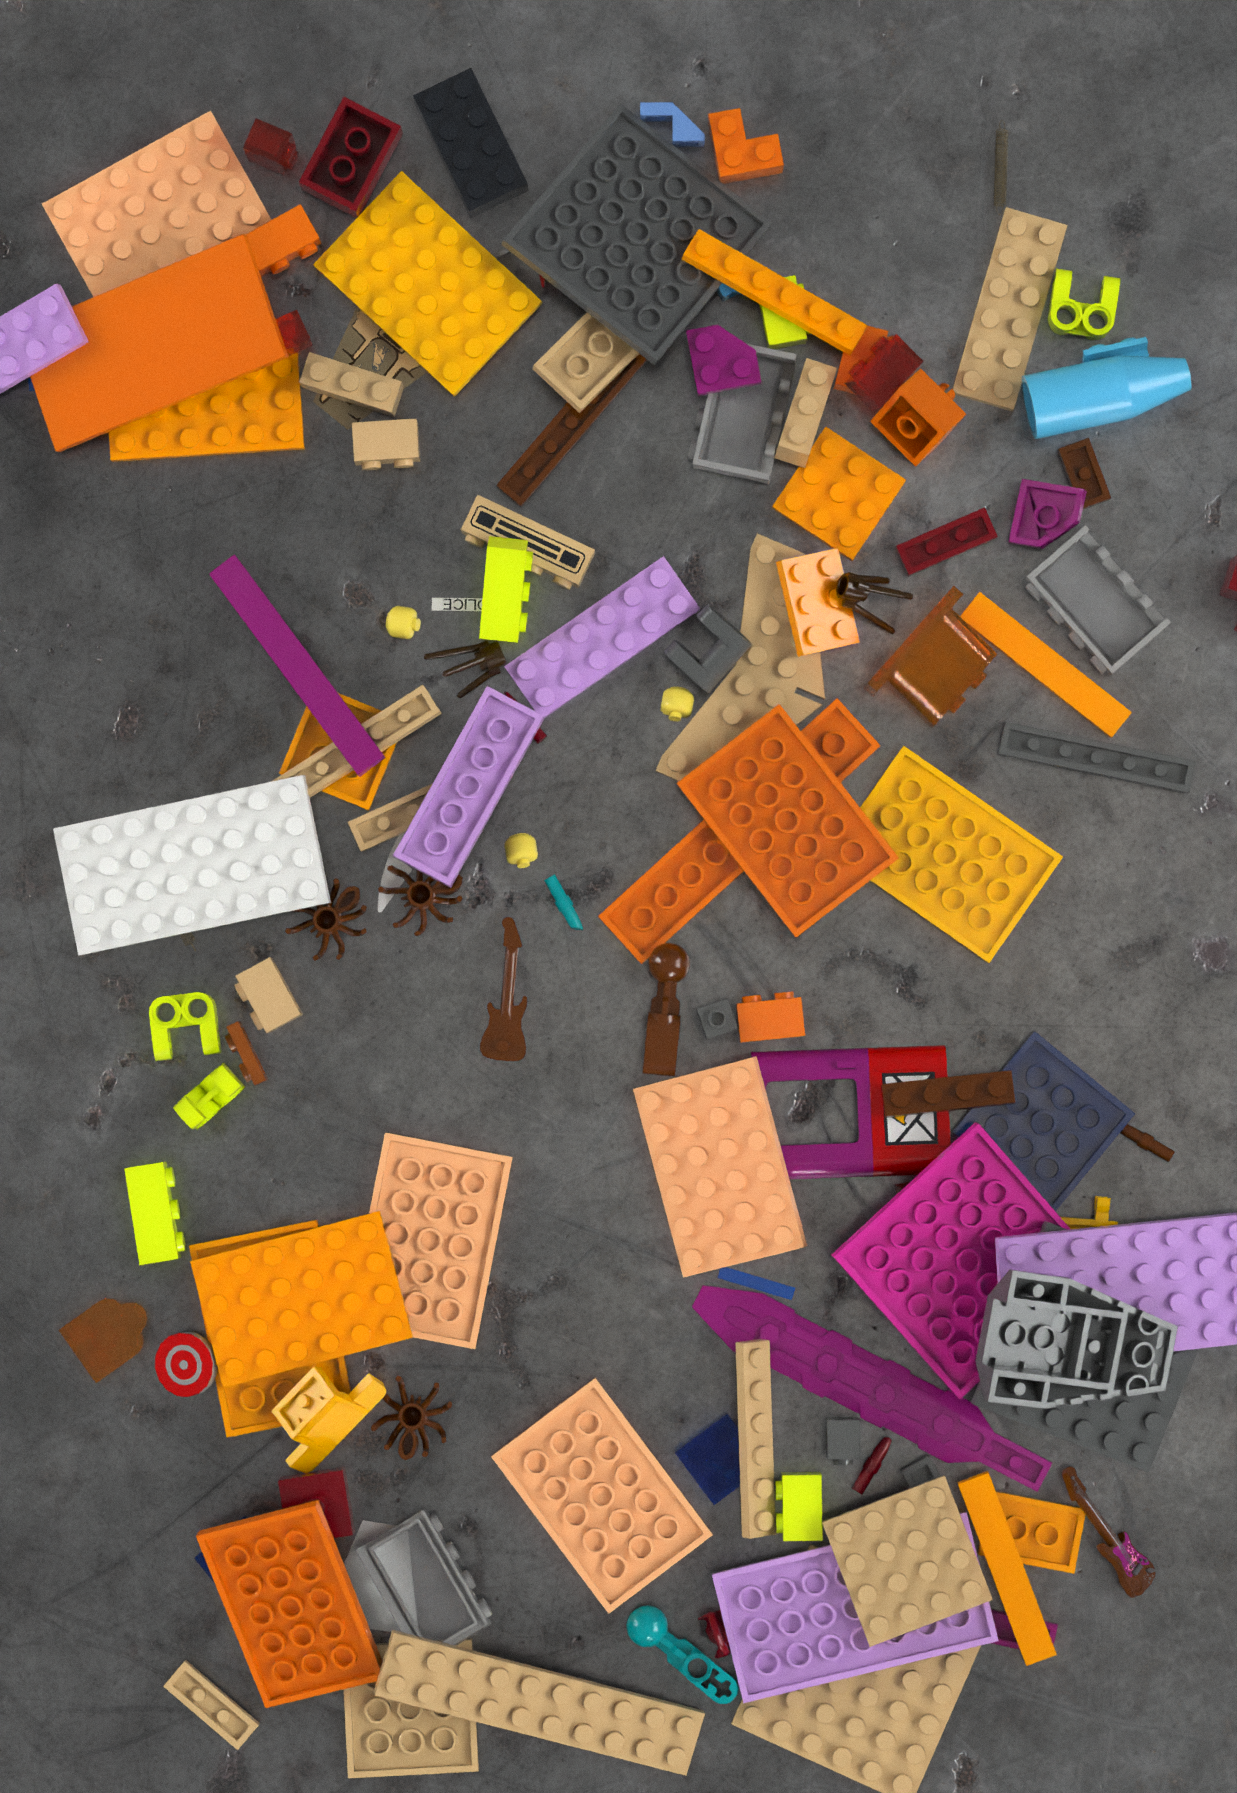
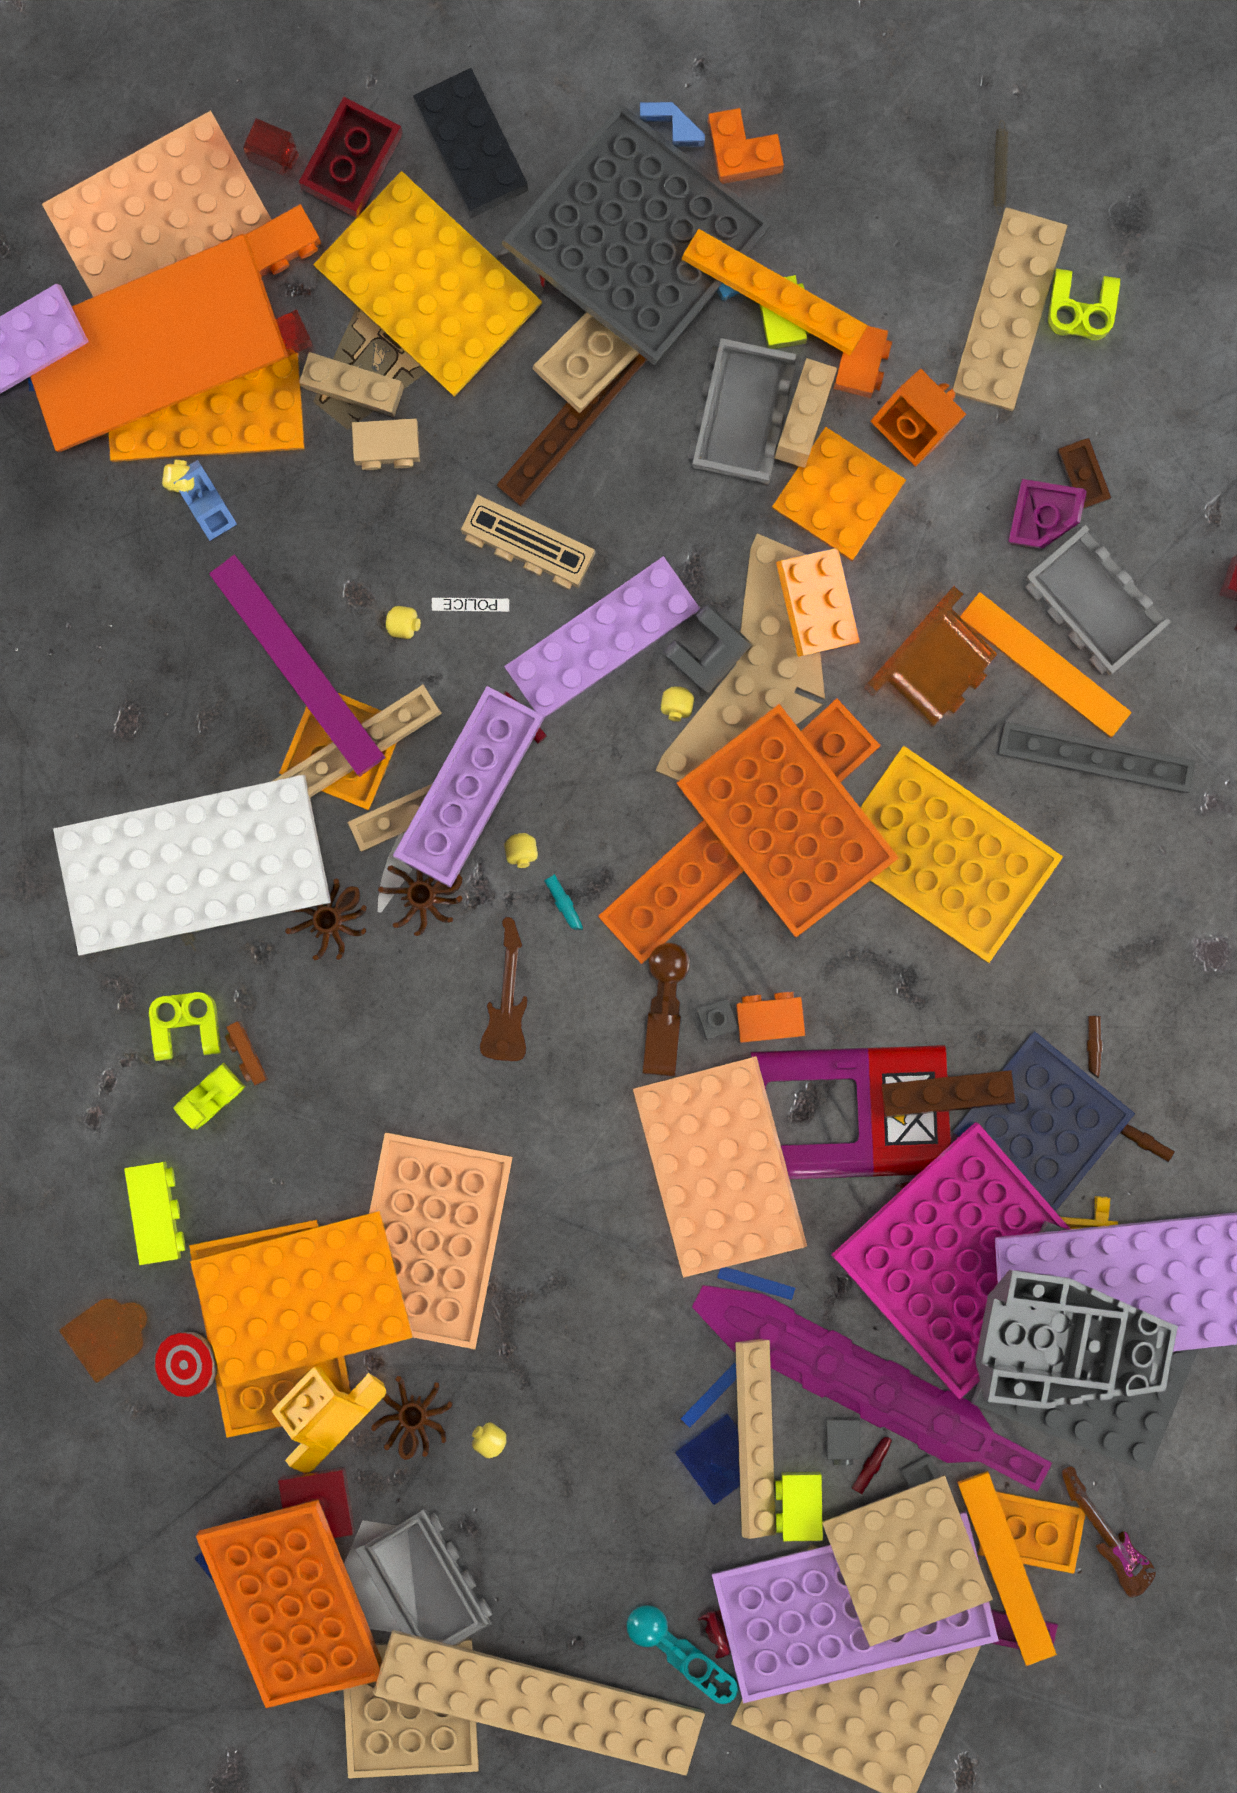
(174, 472): none -> light yellow piece
(206, 503): none -> medium blue slope
(211, 1704): tan plate -> none
(267, 995): tan brick -> none
(489, 657): dark brown plant -> none
(489, 1440): none -> light yellow piece
(505, 589): neon yellow brick -> none
(602, 1495): light nougat plate -> none
(710, 1396): none -> blue sticker
(721, 360): magenta plate -> none
(856, 588): dark brown plant -> none
(883, 371): clear red brick -> none
(946, 541): dark red plate -> none
(1094, 1045): none -> reddish brown piece
(1106, 388): medium azure piece -> none

